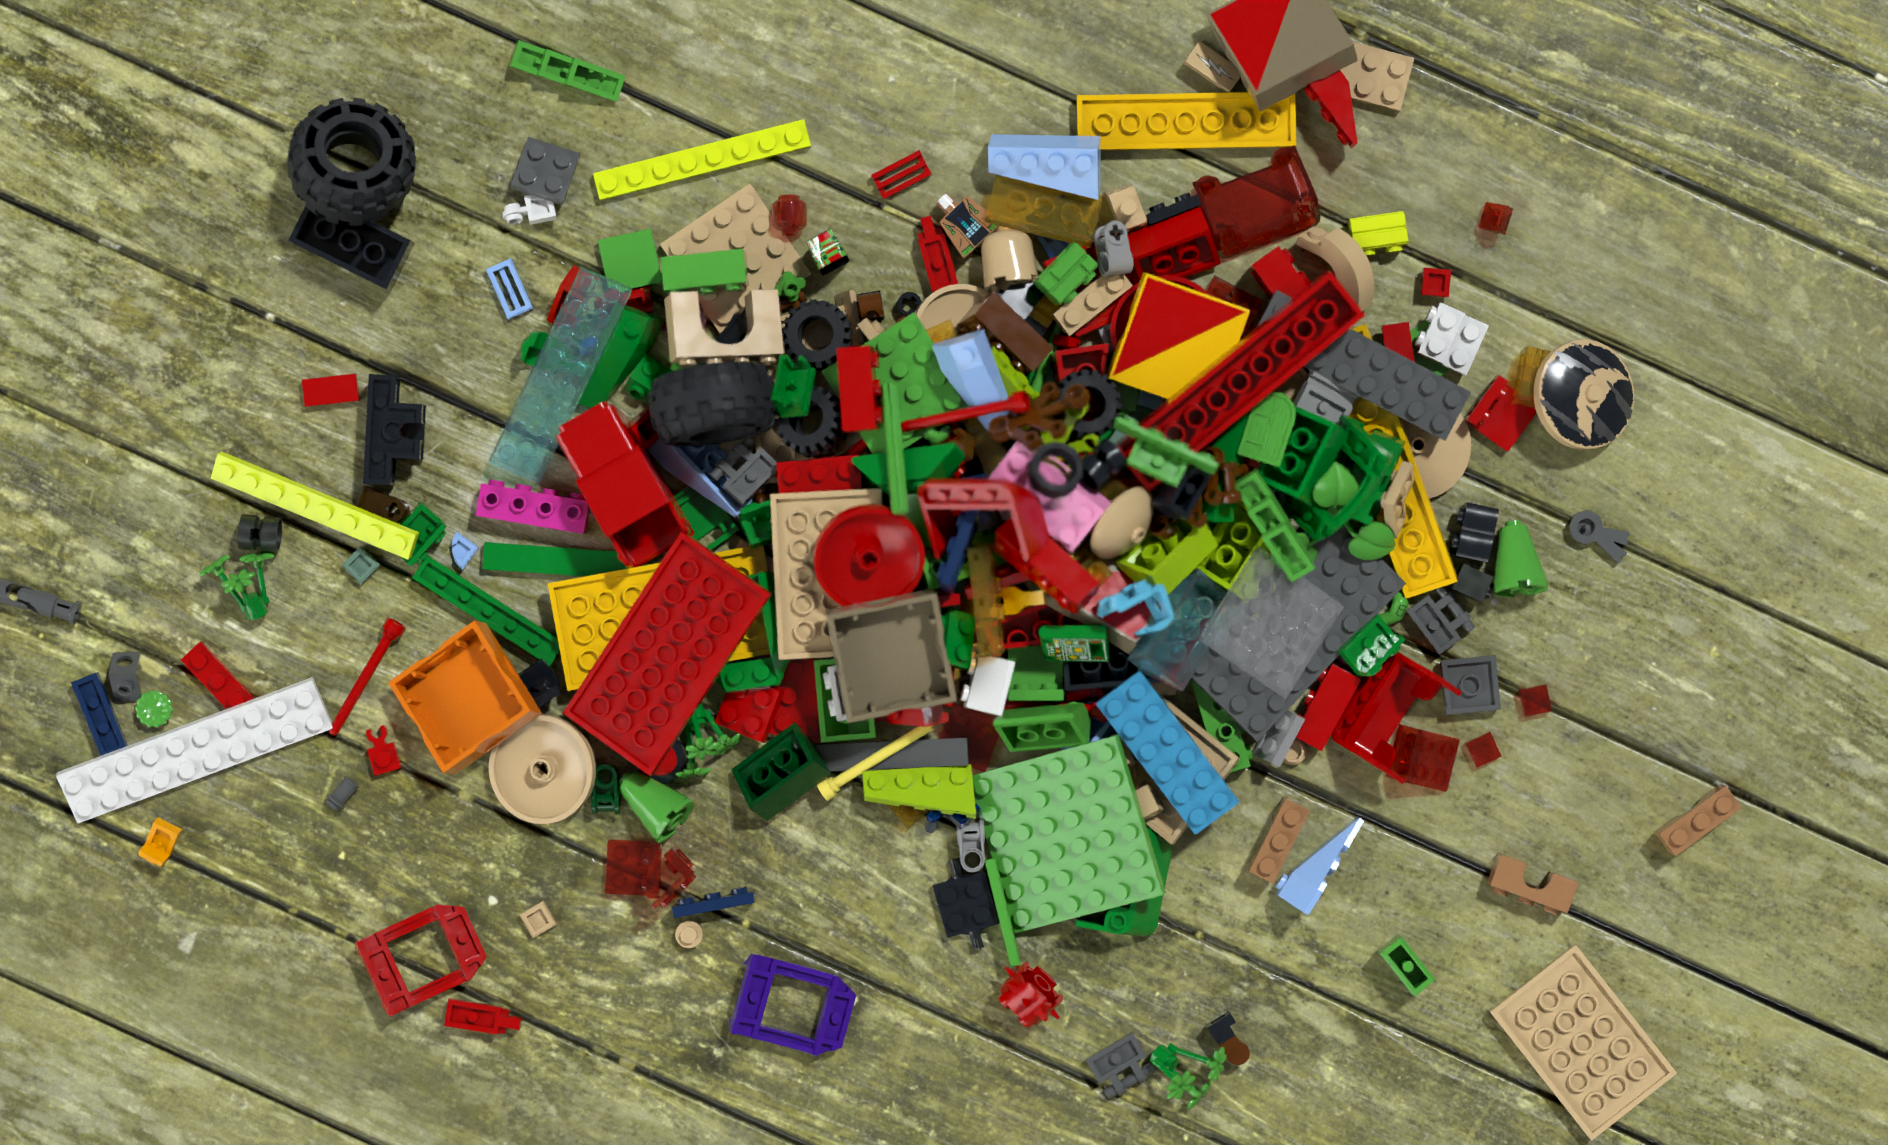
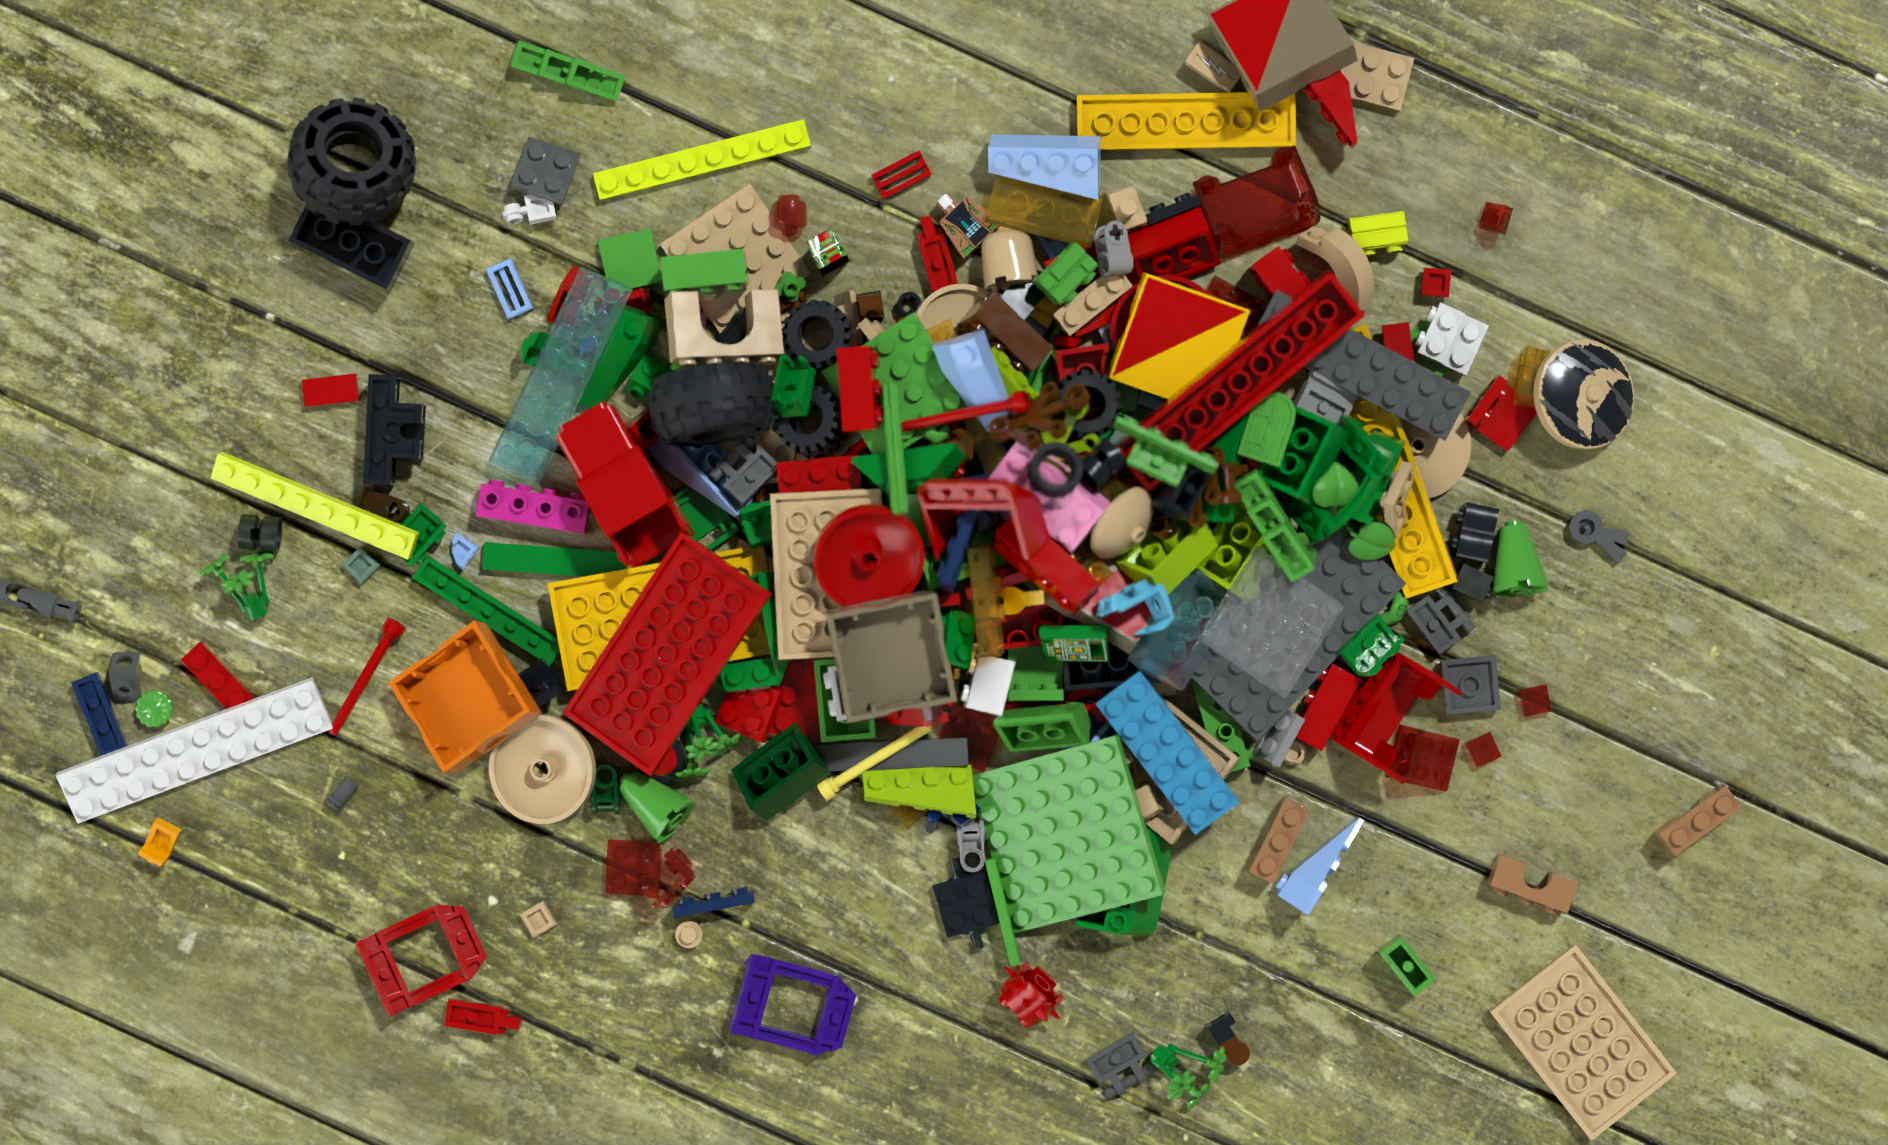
(383, 755): red plate -> none

